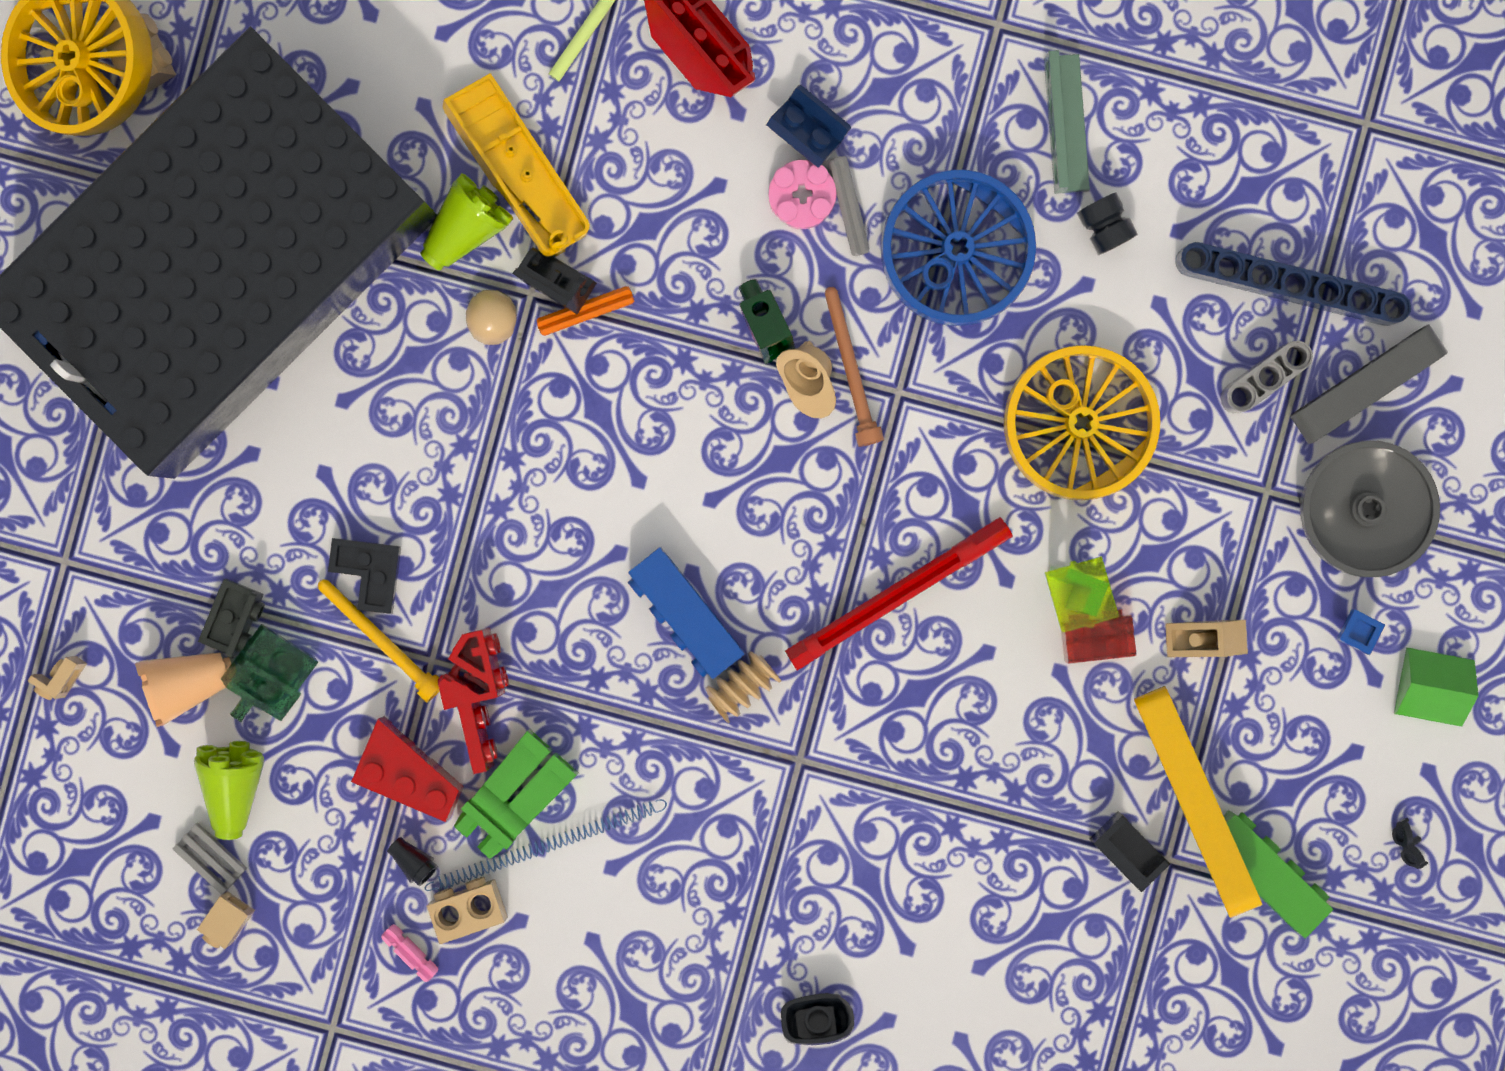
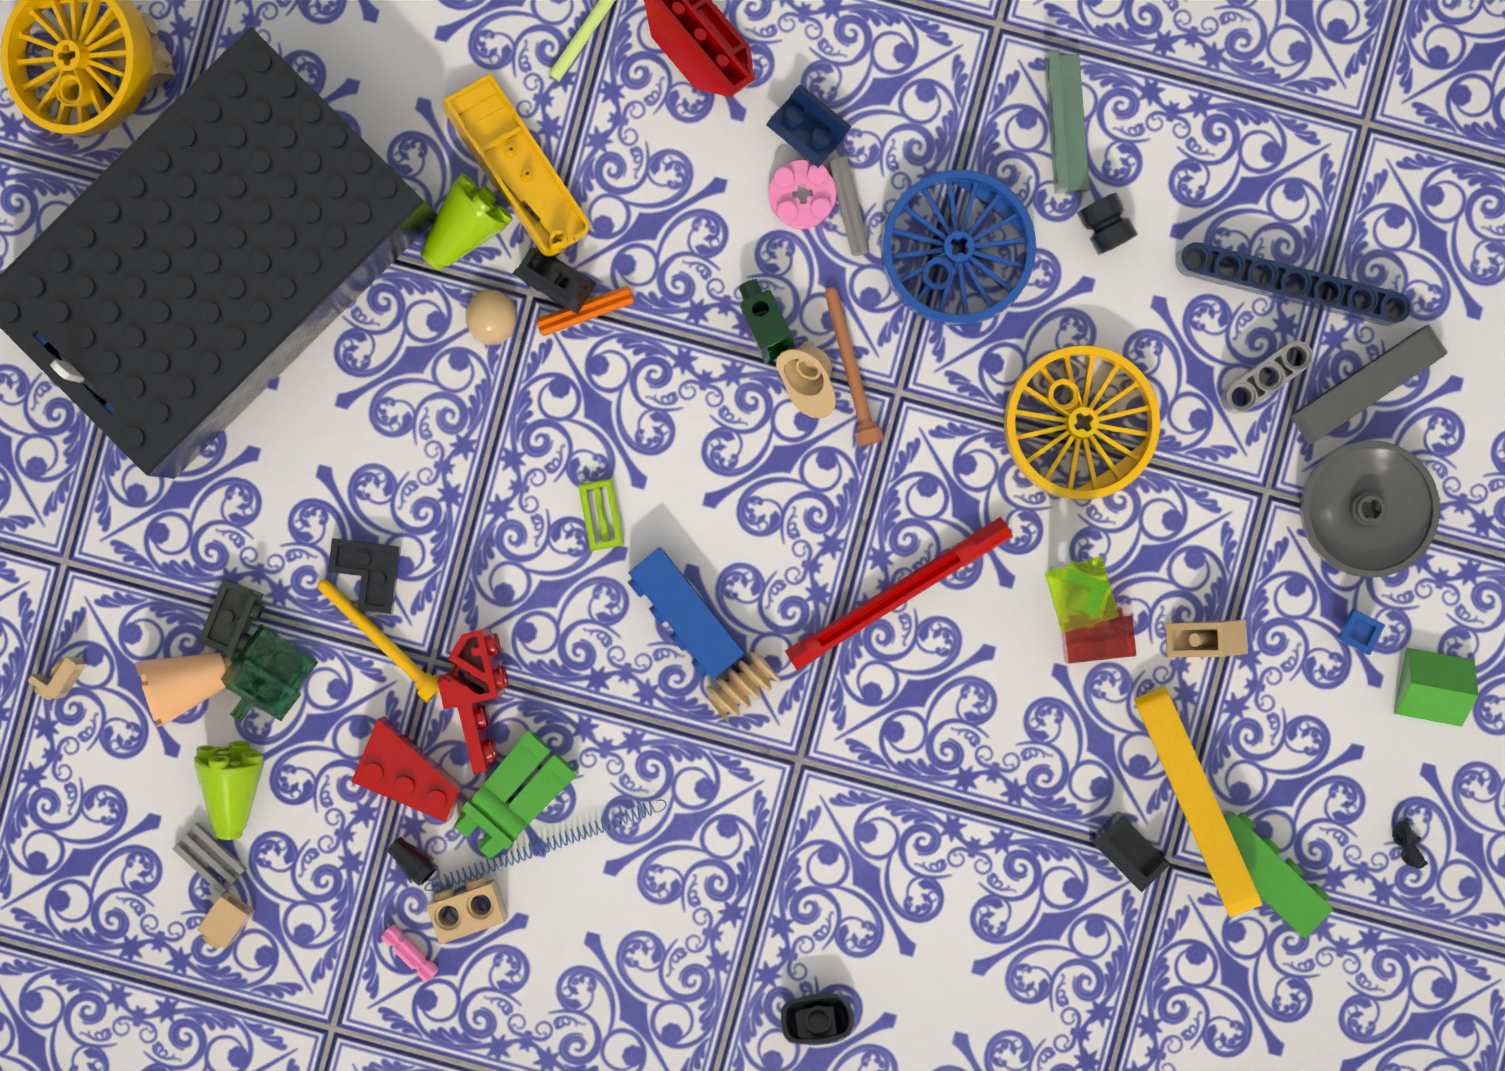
(608, 483): none -> lime tile

